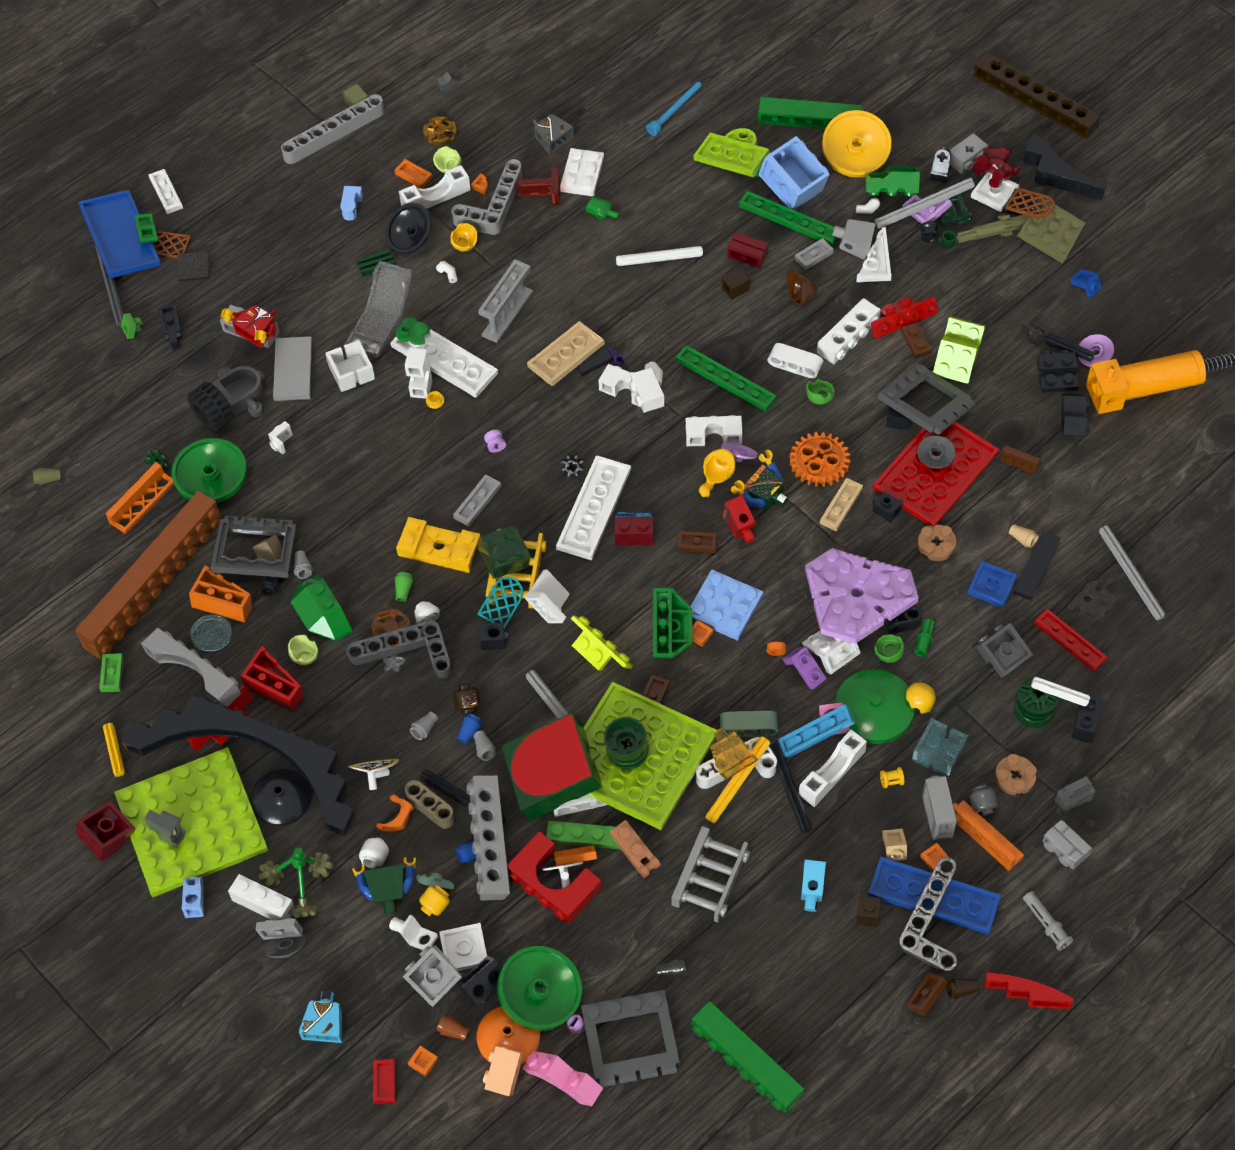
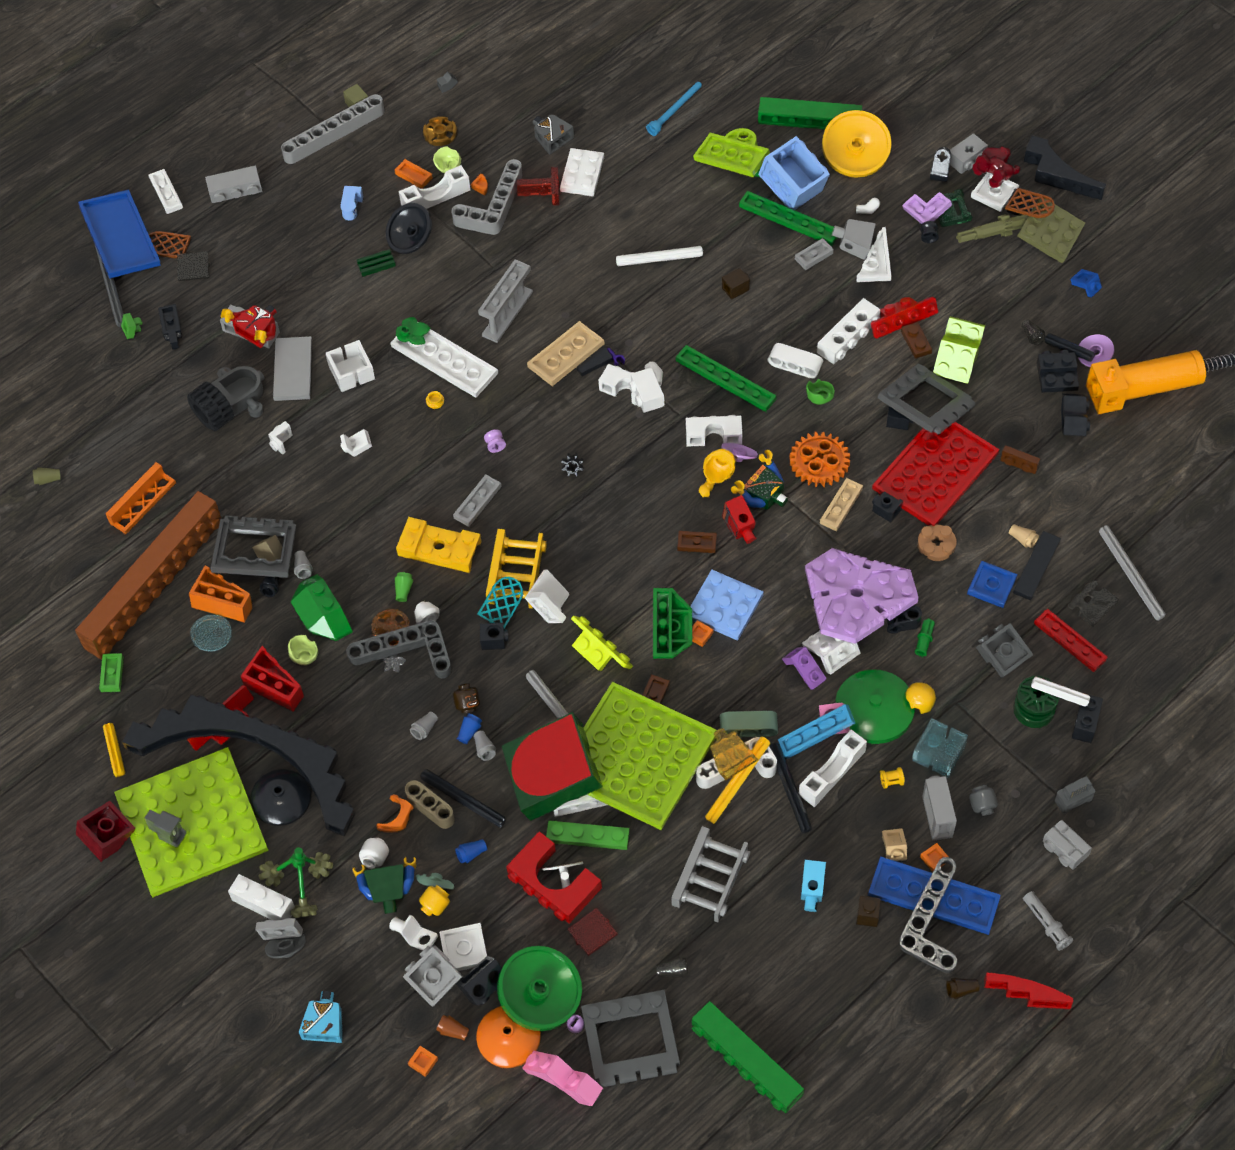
(145, 228): green slope -> none
(156, 456): dark green plant -> none
(165, 649): light grey arch -> none
(193, 897): light blue leg -> none
(211, 468): green dish -> none
(233, 184): none -> light grey brick
(357, 443): none -> white bracket
(375, 770): shield -> none
(383, 308): clear windscreen -> none
(384, 1081): red tile -> none
(419, 369): white arch -> none
(450, 270): white arm -> none
(464, 237): yellow hair -> none
(488, 787): light grey brick -> none
(503, 1070): light nougat brick -> none
(504, 552): clear green brick -> none
(575, 855): orange tile -> none
(592, 931): none -> clear red piece
(593, 507): white plate -> none
(601, 208): green piece -> none
(626, 743): dark green wheel -> none
(633, 528): dark red slope -> none
(634, 848): nougat plate -> none
(748, 250): dark red brick -> none
(776, 648): orange tile -> none
(800, 287): reddish brown hat -> none
(889, 648): bright green hair -> none
(894, 180): green piece -> none
(924, 203): light grey axle -> none
(926, 994): reddish brown plate -> none
(936, 445): dark grey dish -> none
(948, 239): dark green plate -> none
(987, 836): orange fence -> none
(1018, 764): medium nougat plate -> none
(1036, 95): dark brown brick -> none

